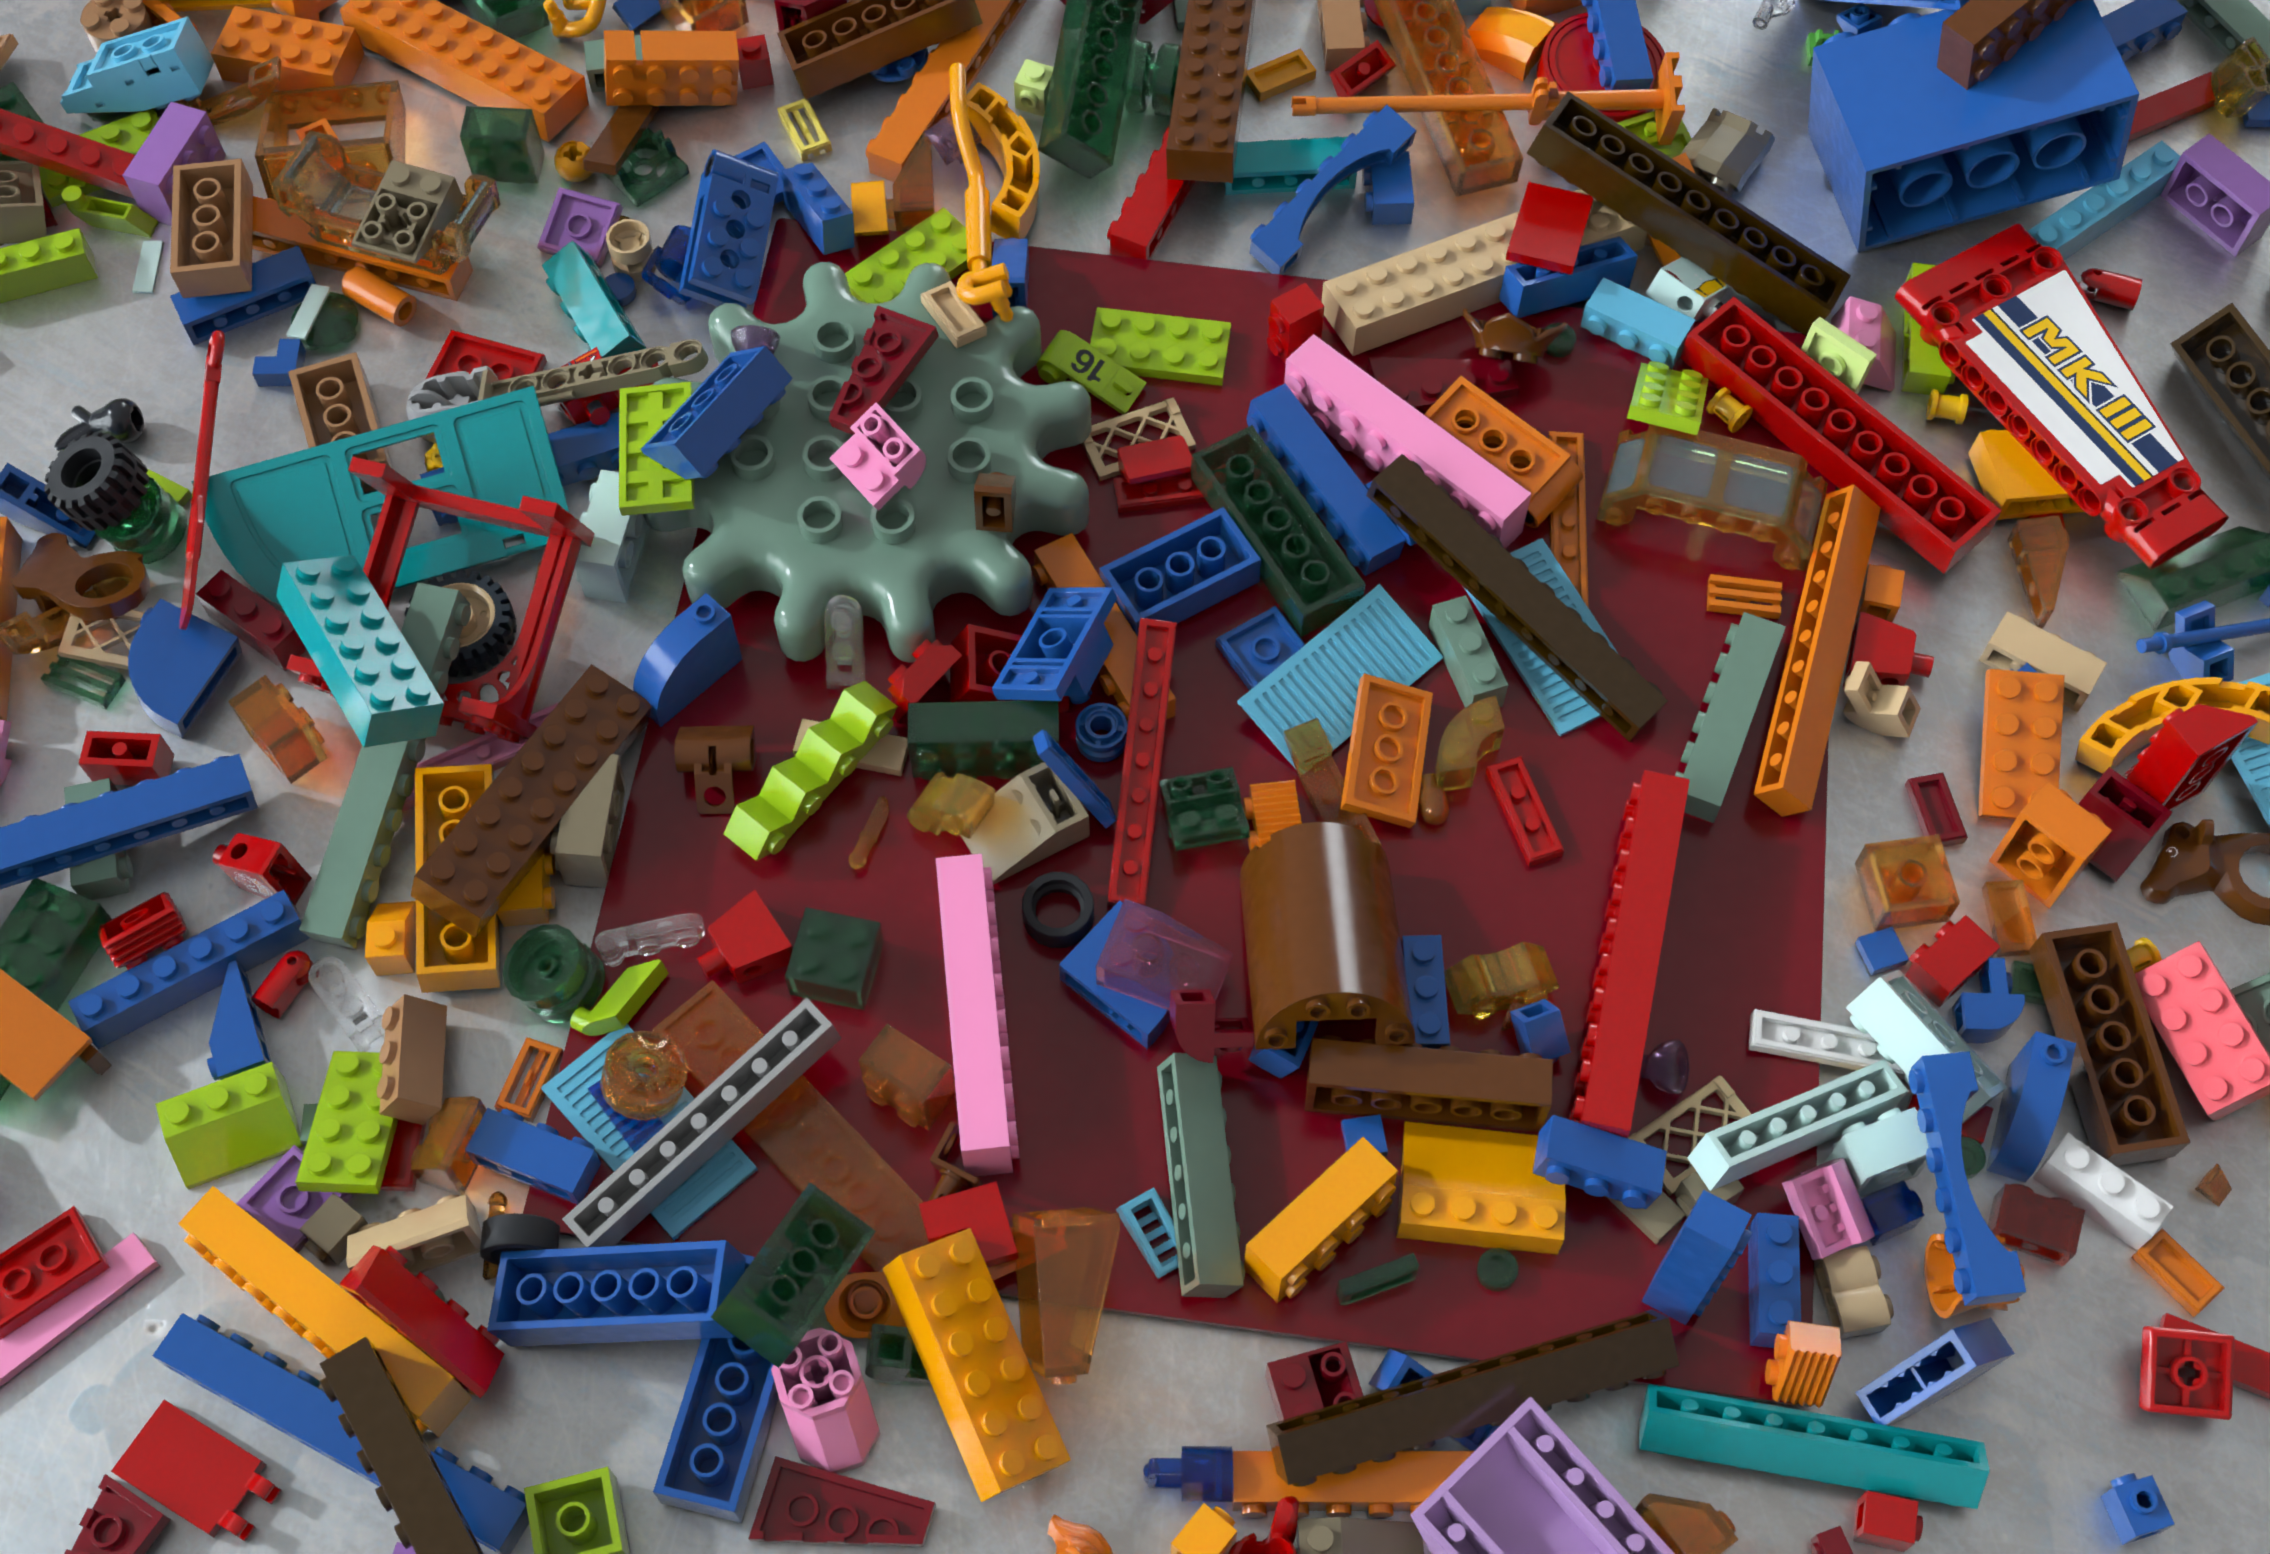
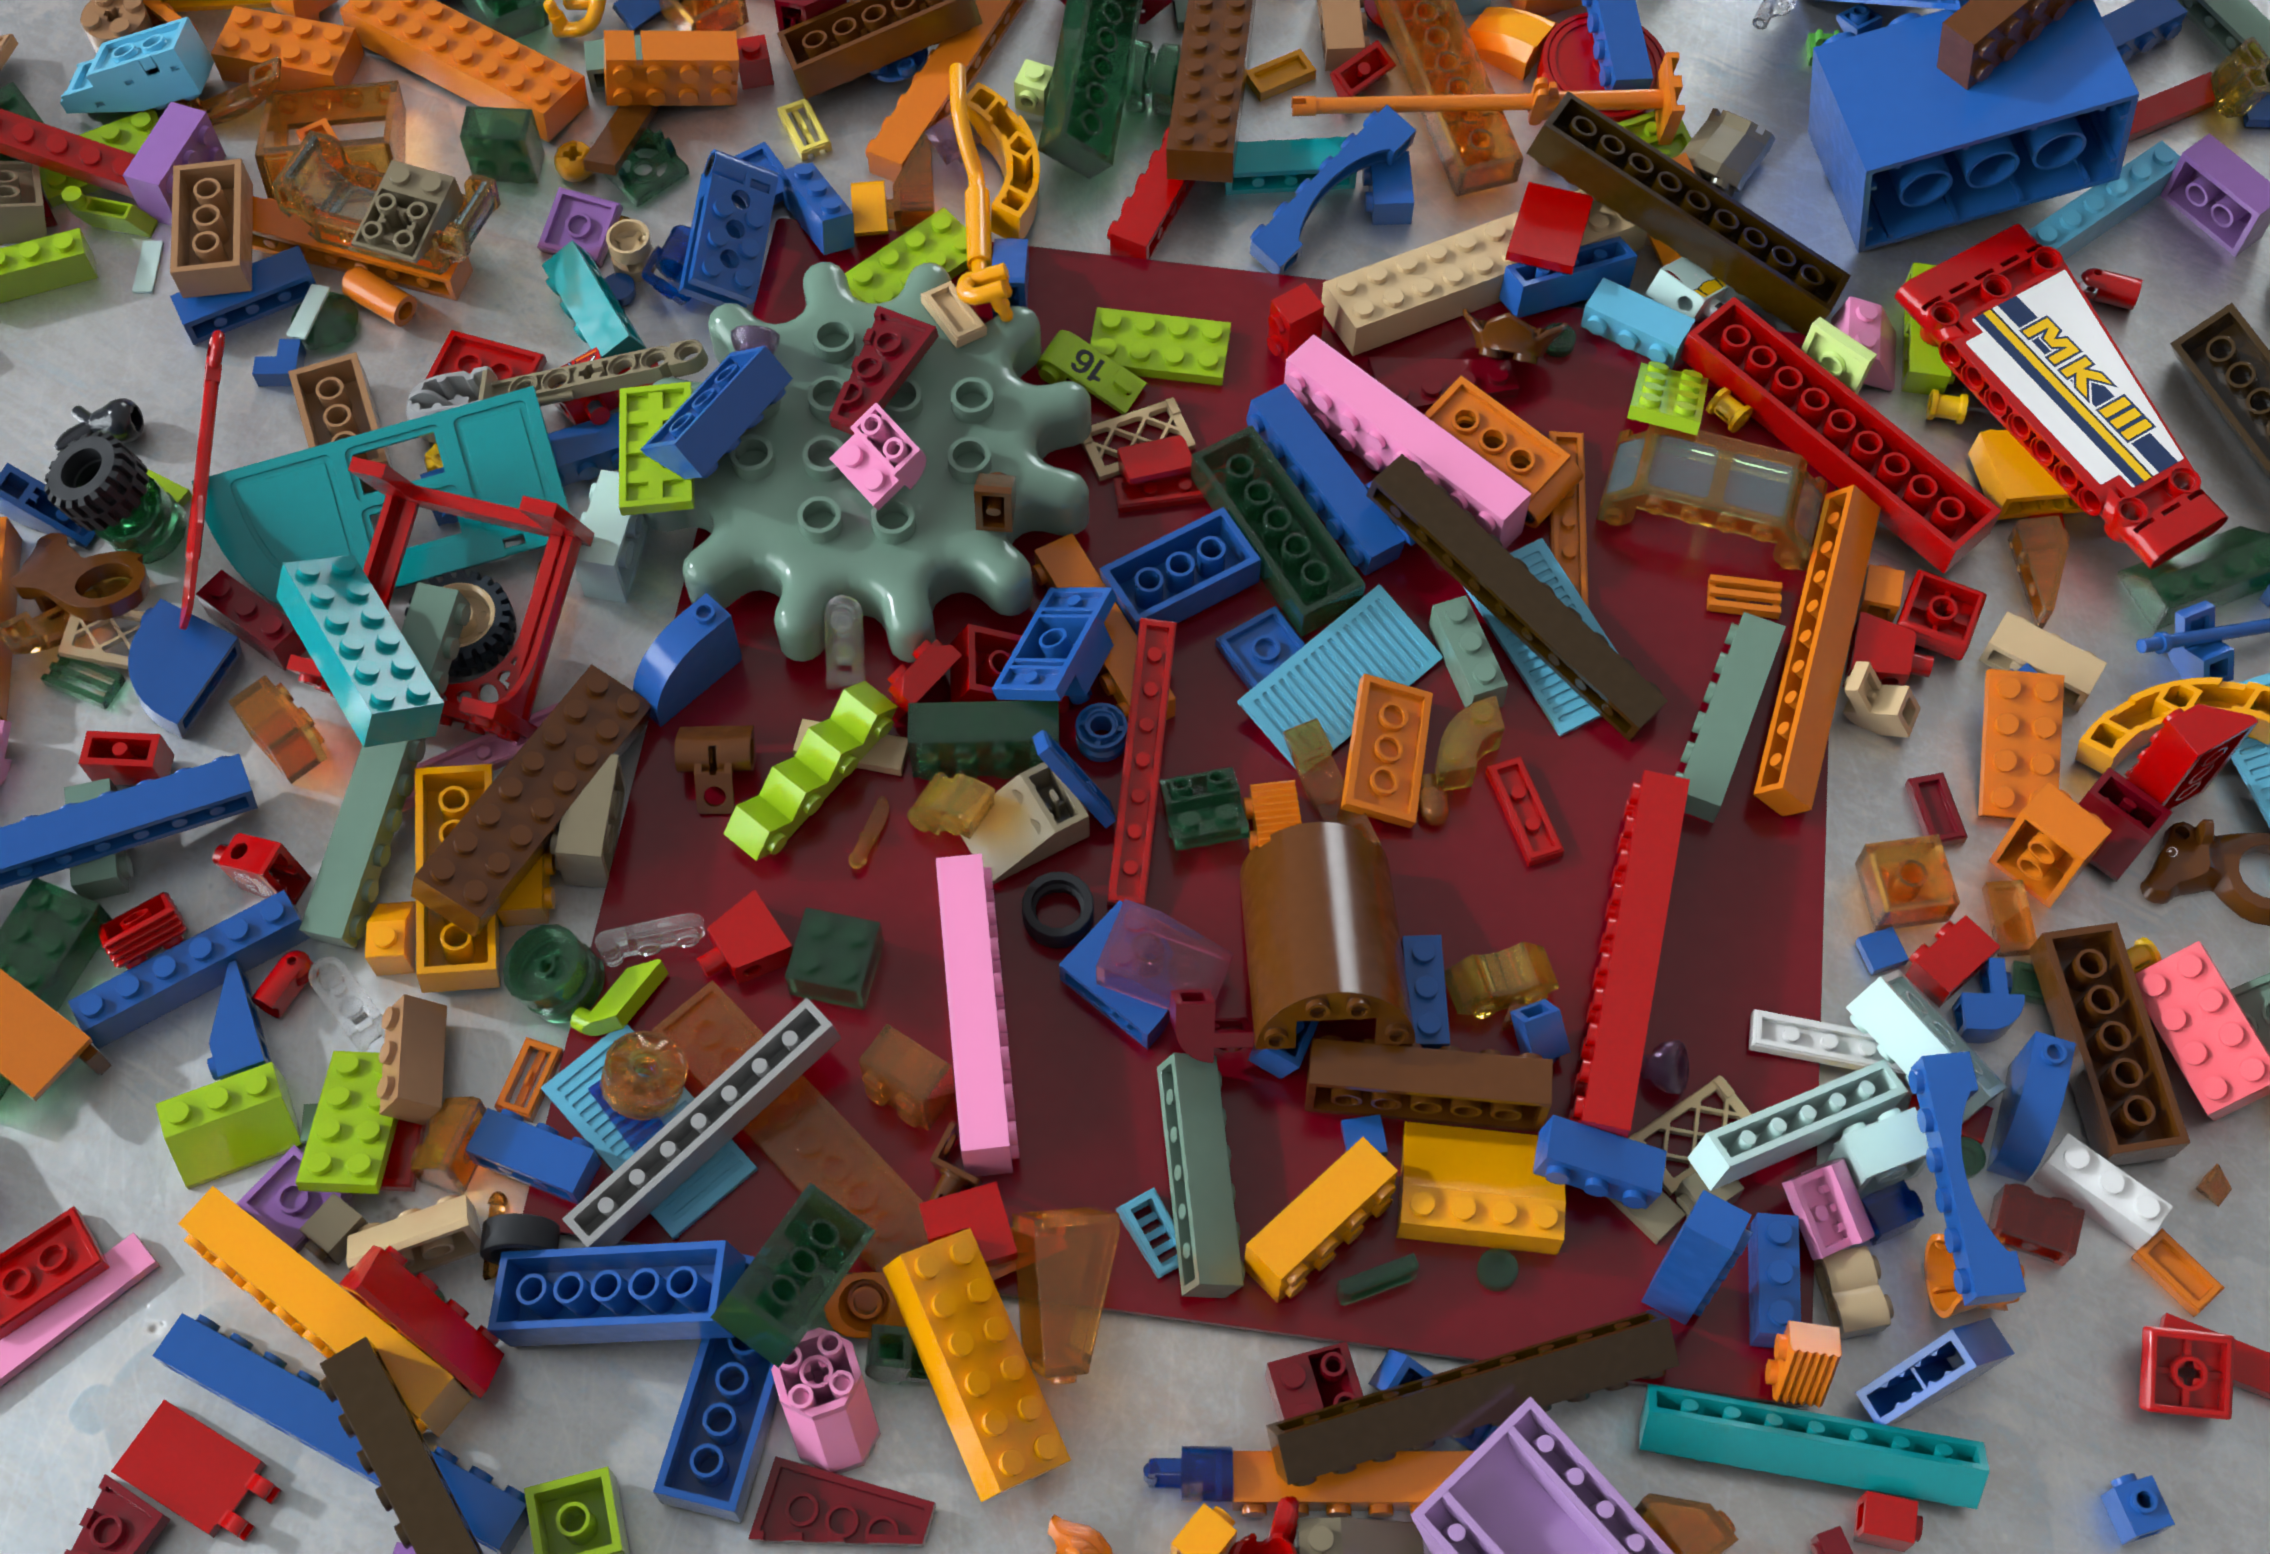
(1959, 611): none -> red brick

